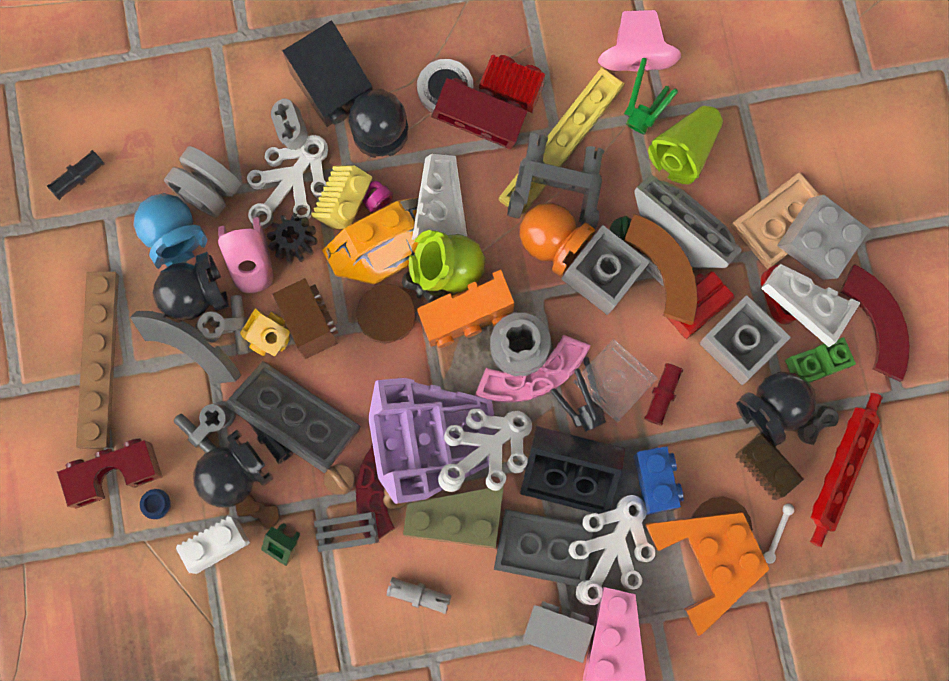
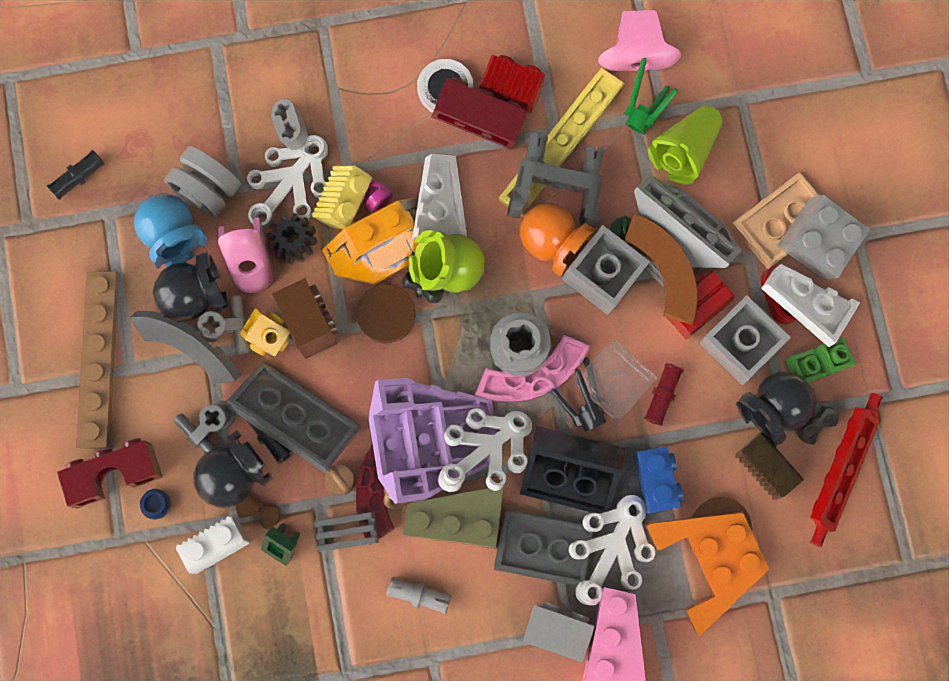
(327, 73): black slope -> none
(378, 123): black tile -> none
(466, 311): orange wedge -> none
(770, 557): white hinge -> none
(888, 320): dark red tile -> none

